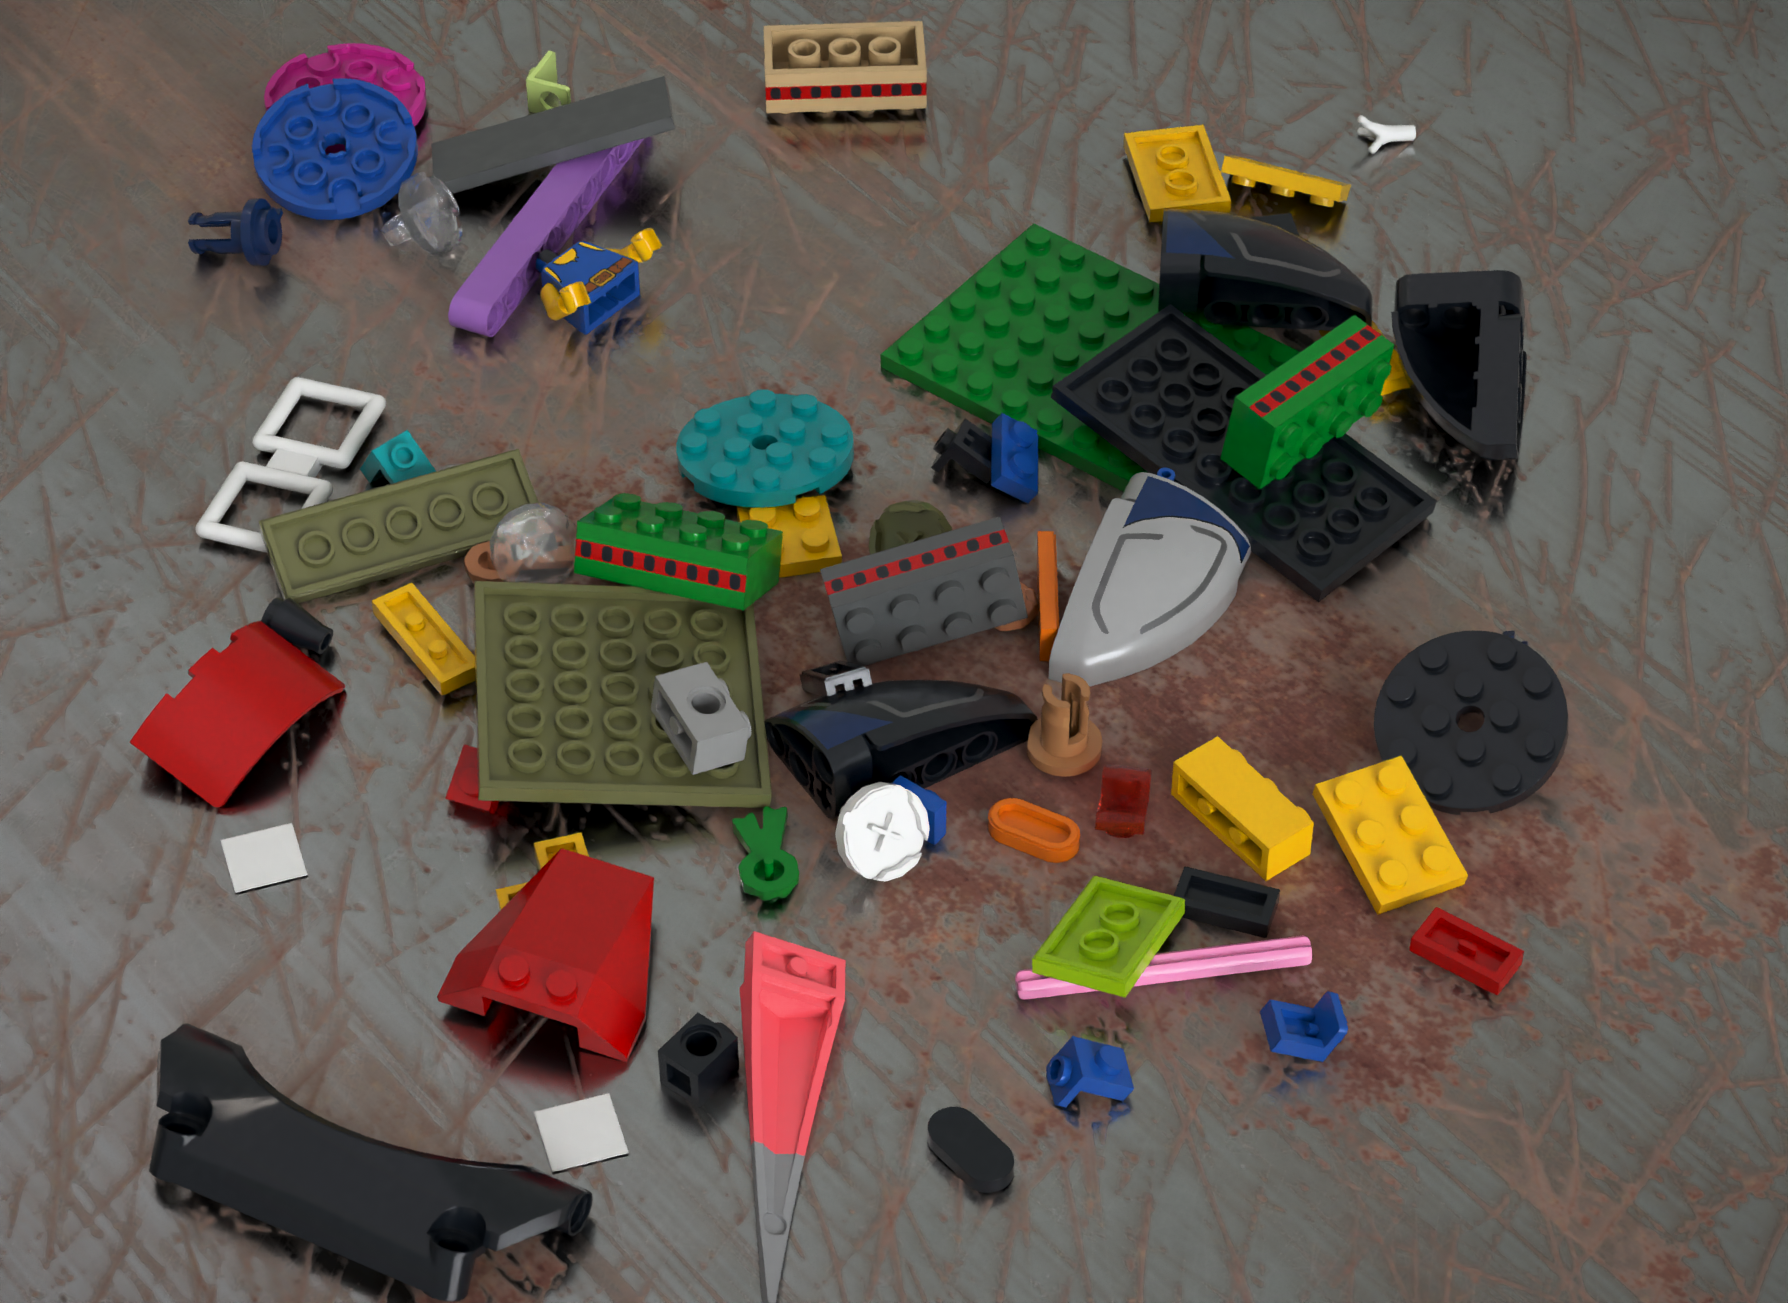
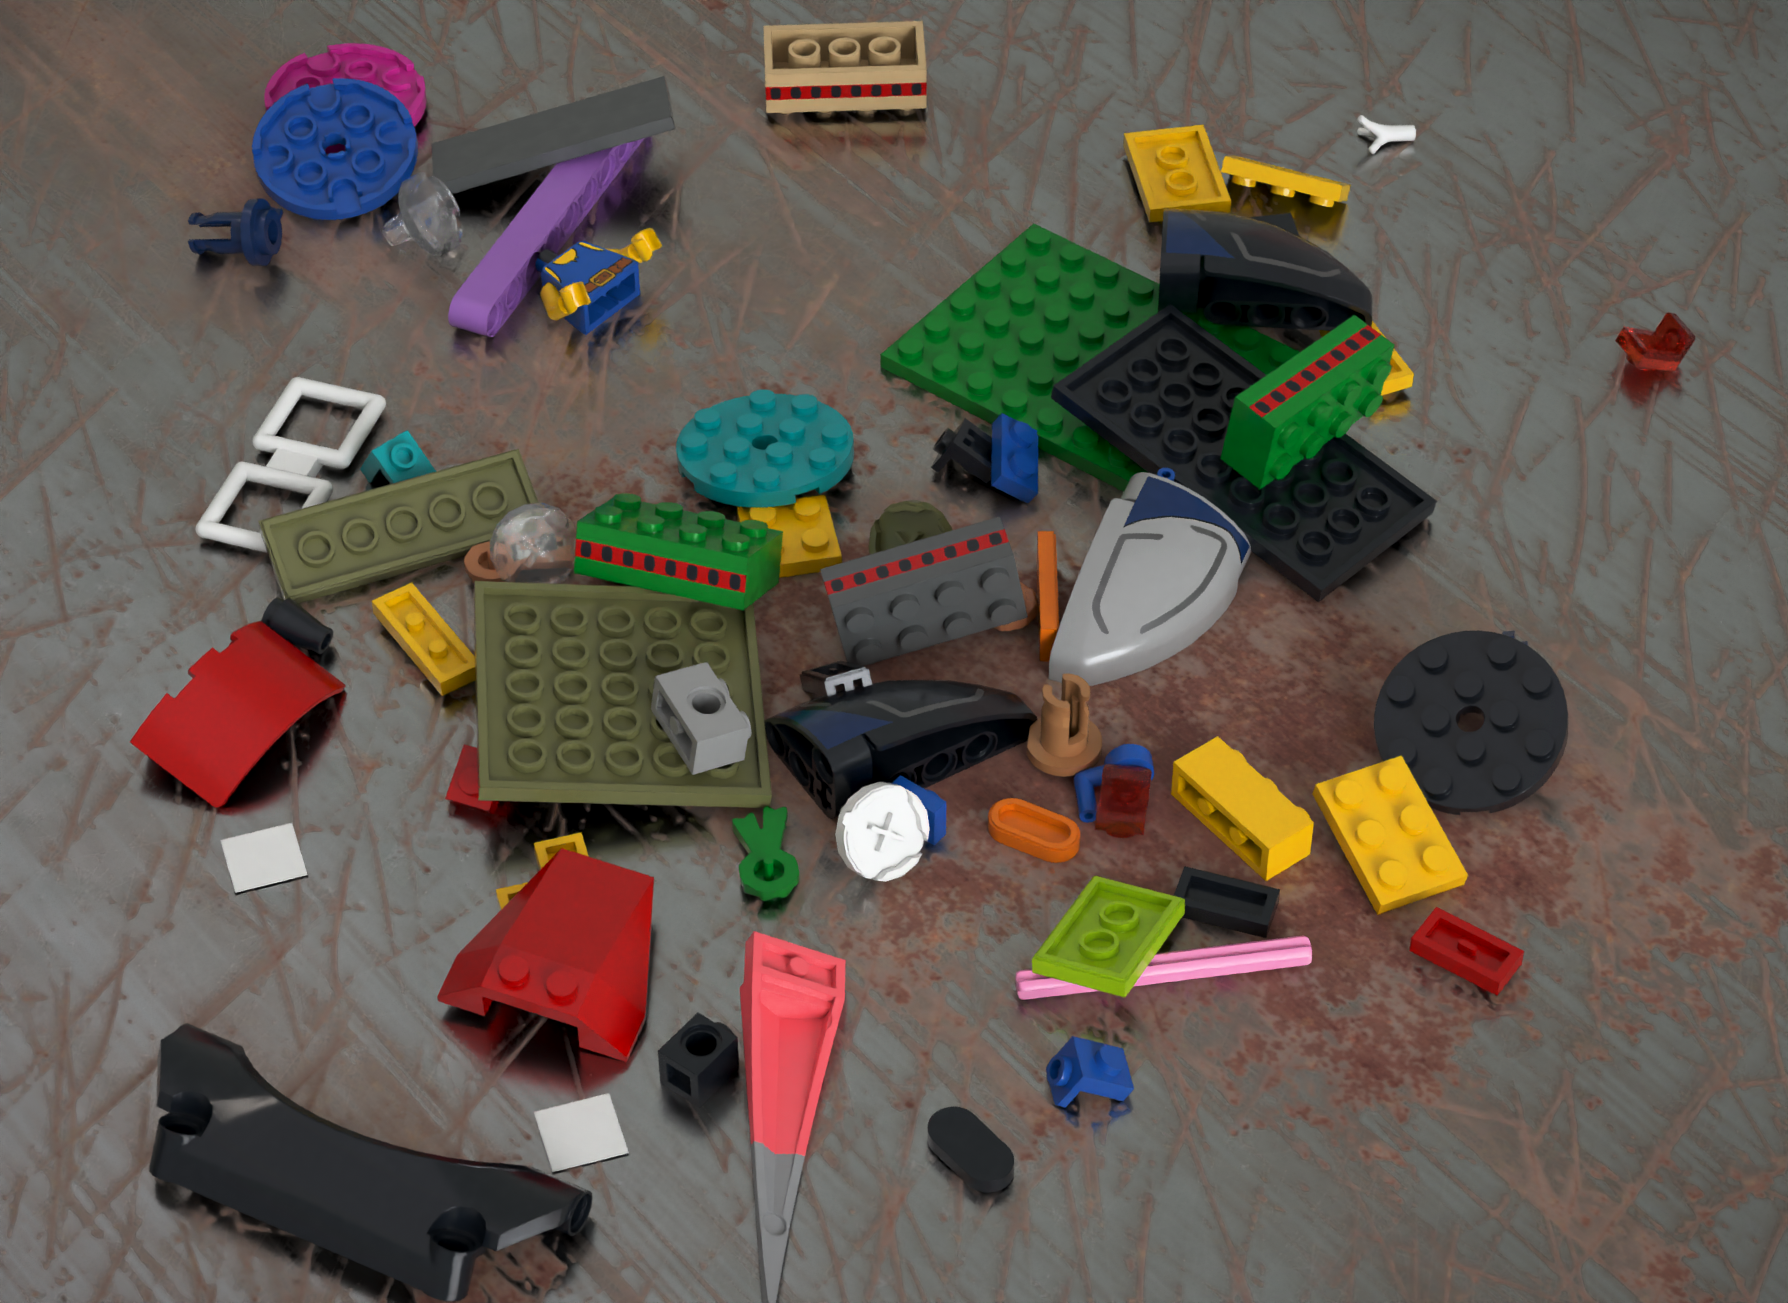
(542, 81): yellowish green bracket -> none
(1086, 780): none -> blue plate
(1305, 1030): blue bracket -> none
(1465, 354): black panel -> none
(1658, 348): none -> clear red bracket

